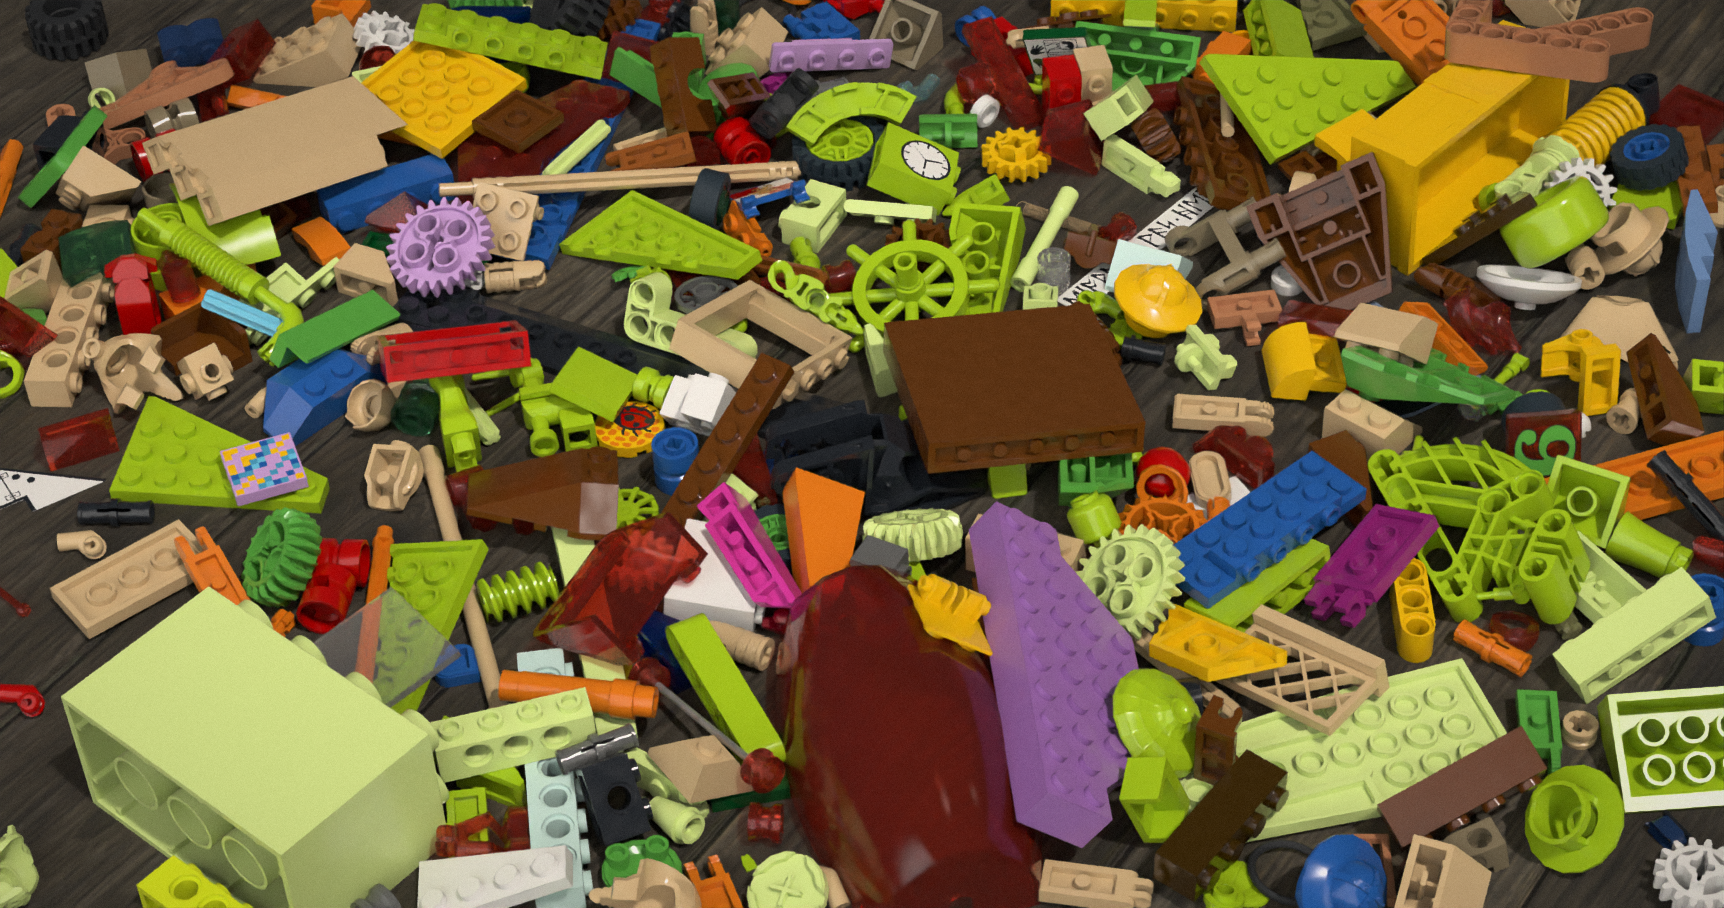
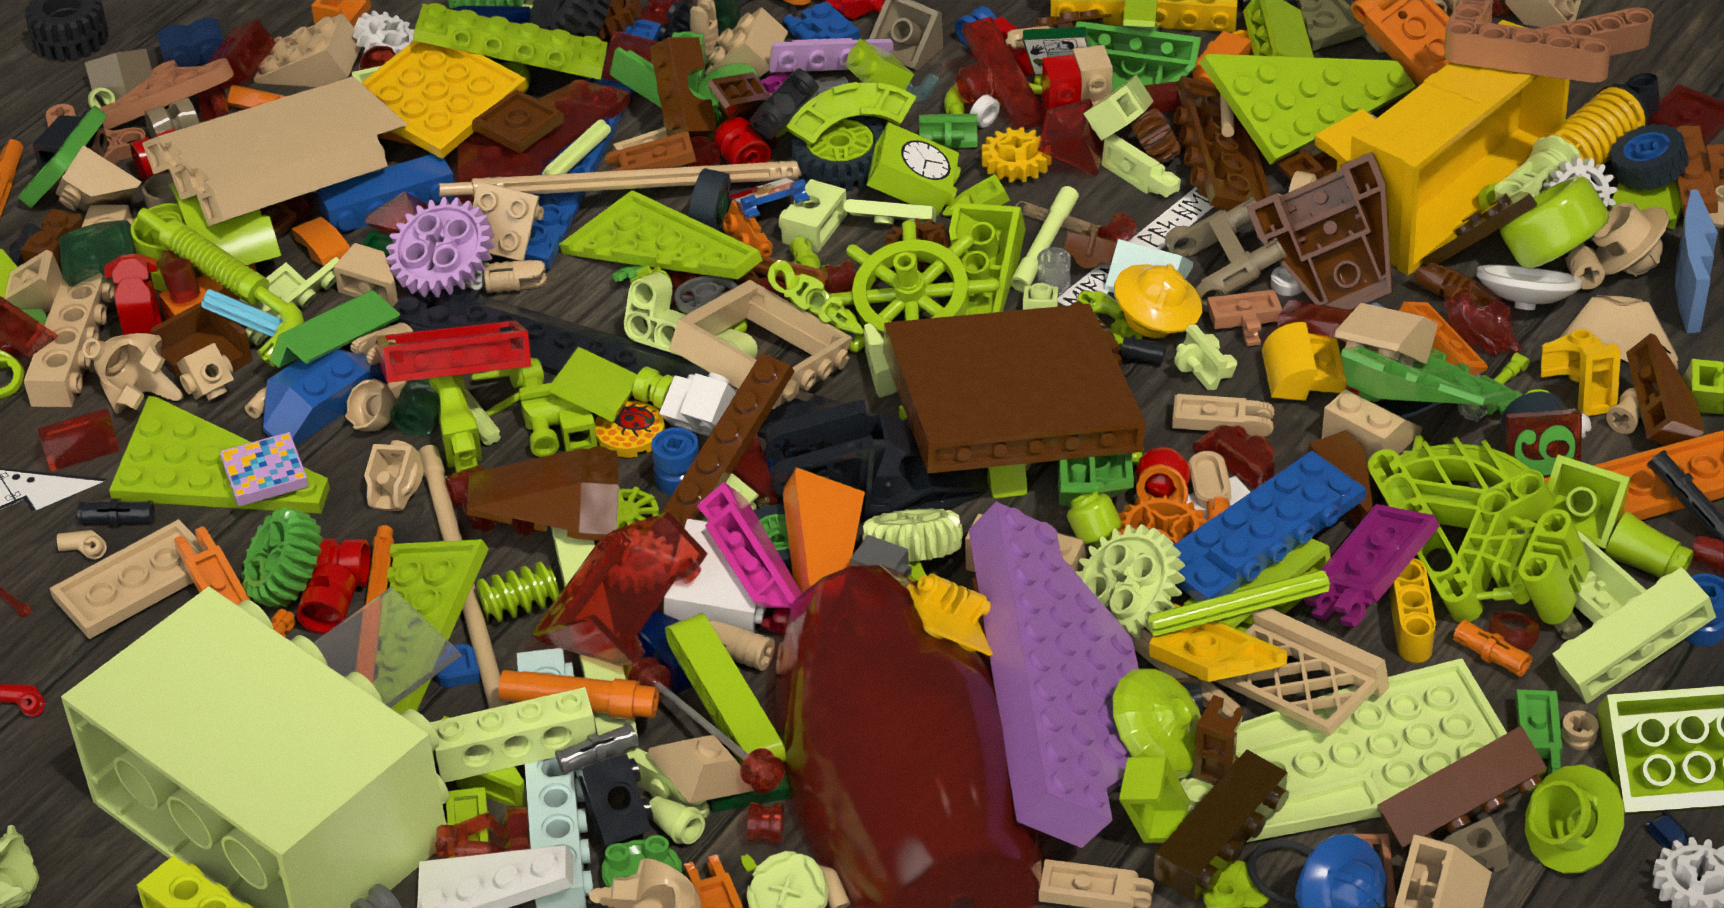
(877, 65): none -> lime brick
(1238, 603): none -> lime axle

